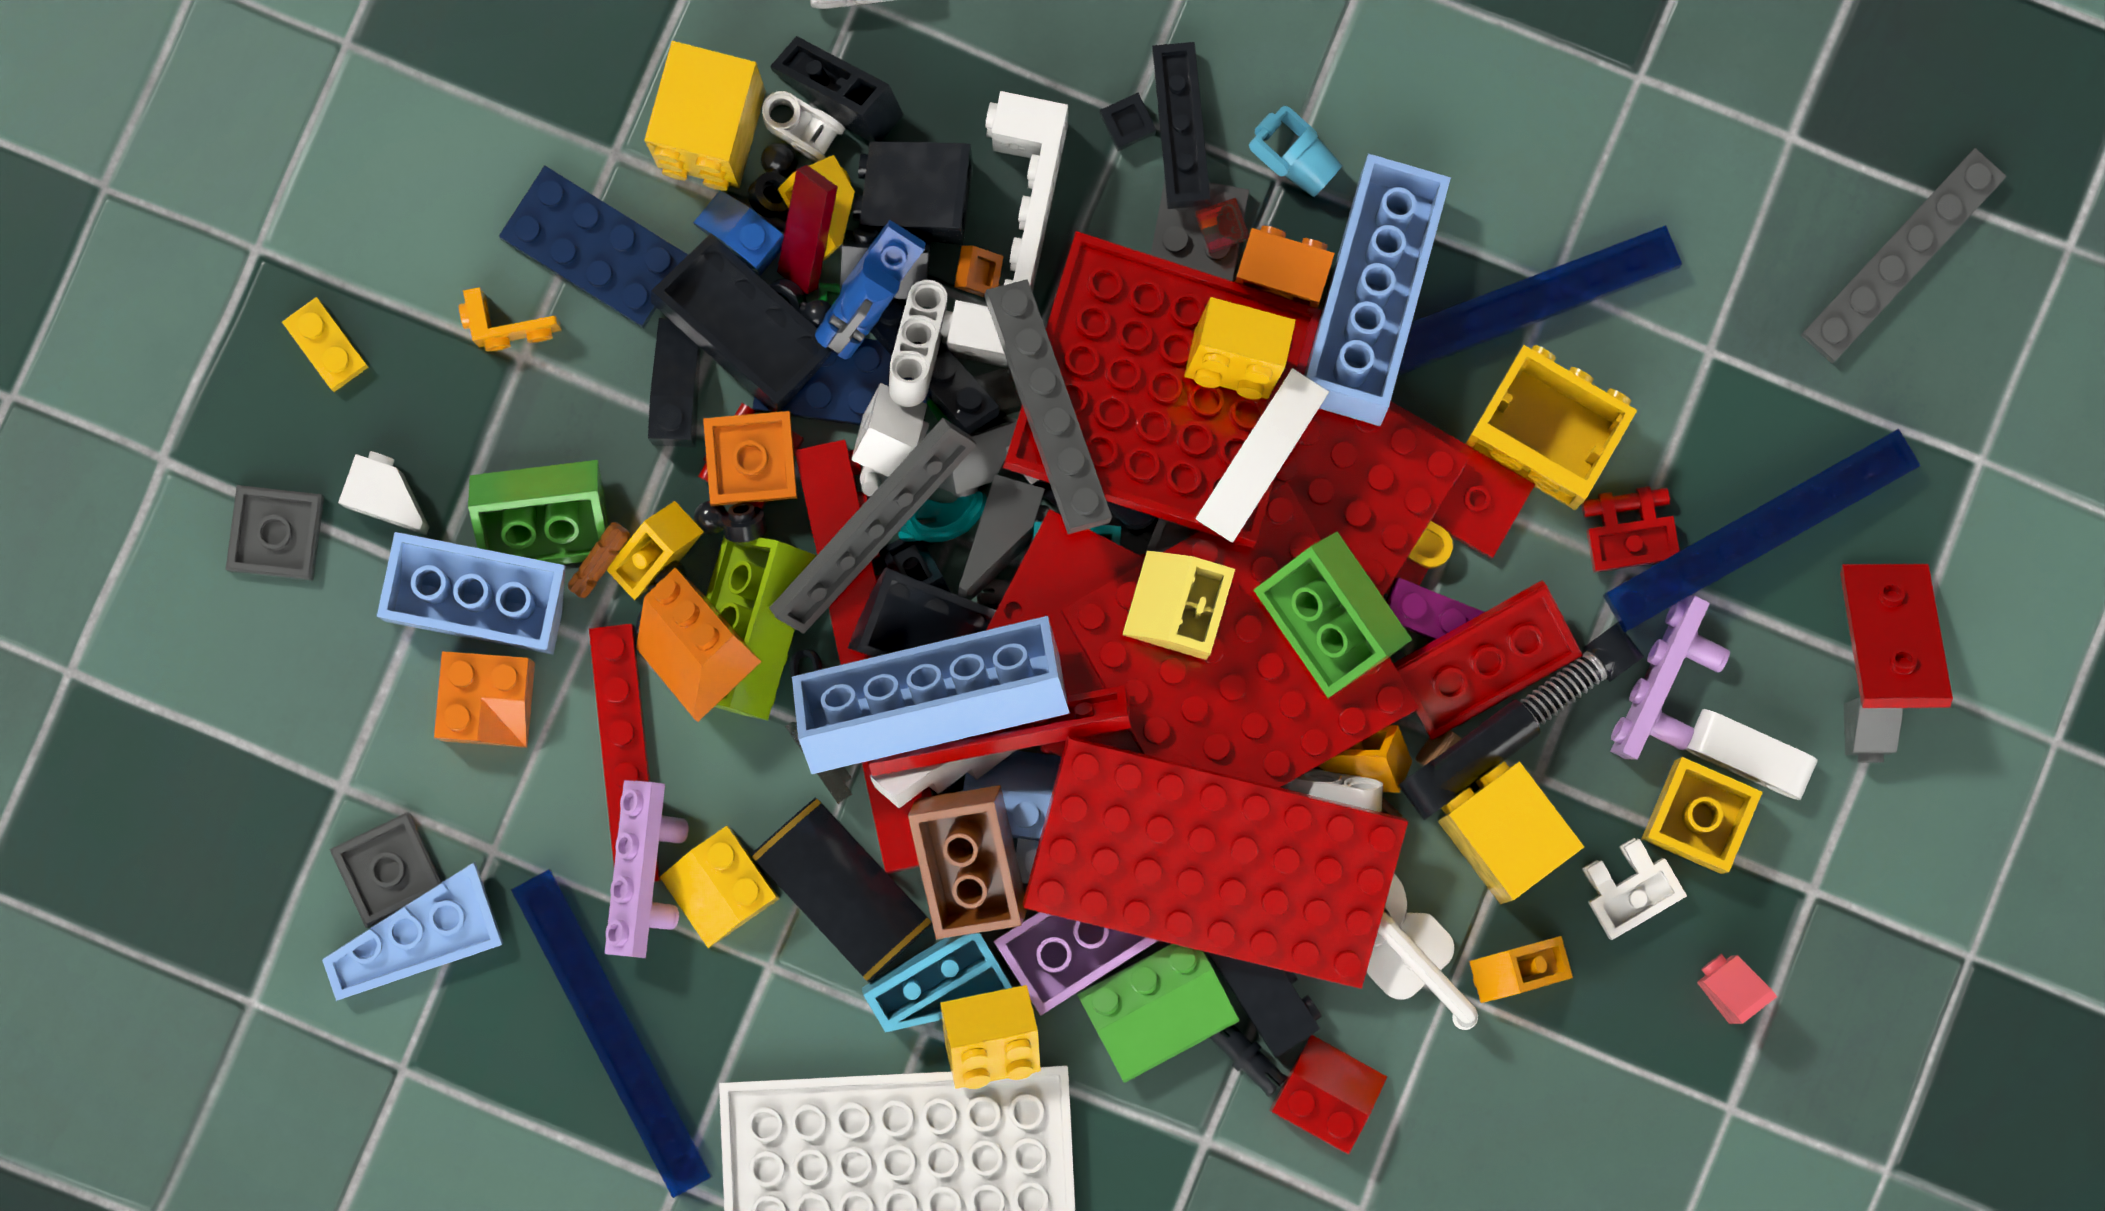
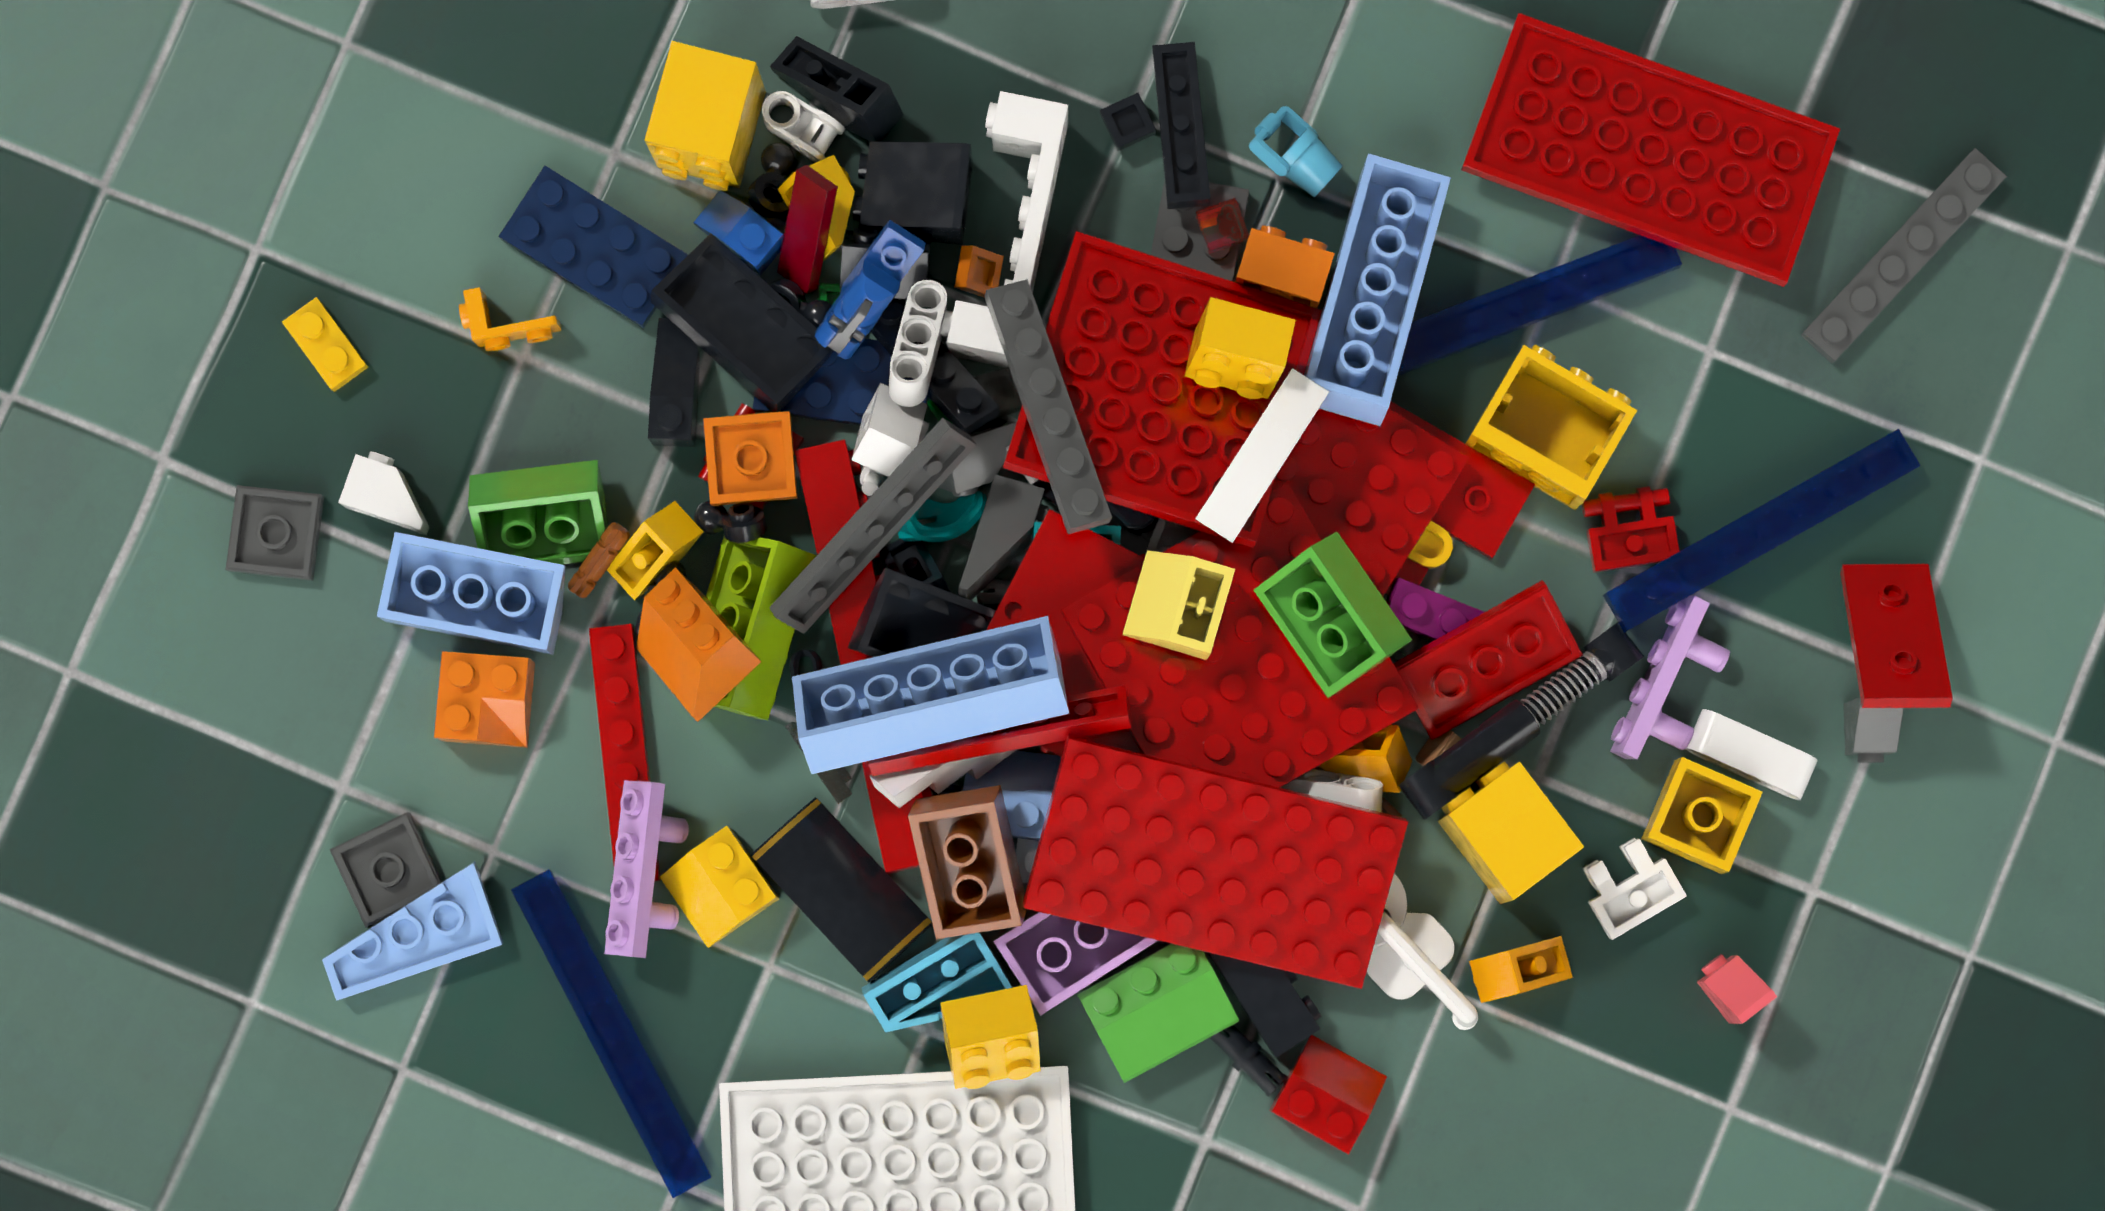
(1651, 149): none -> red plate

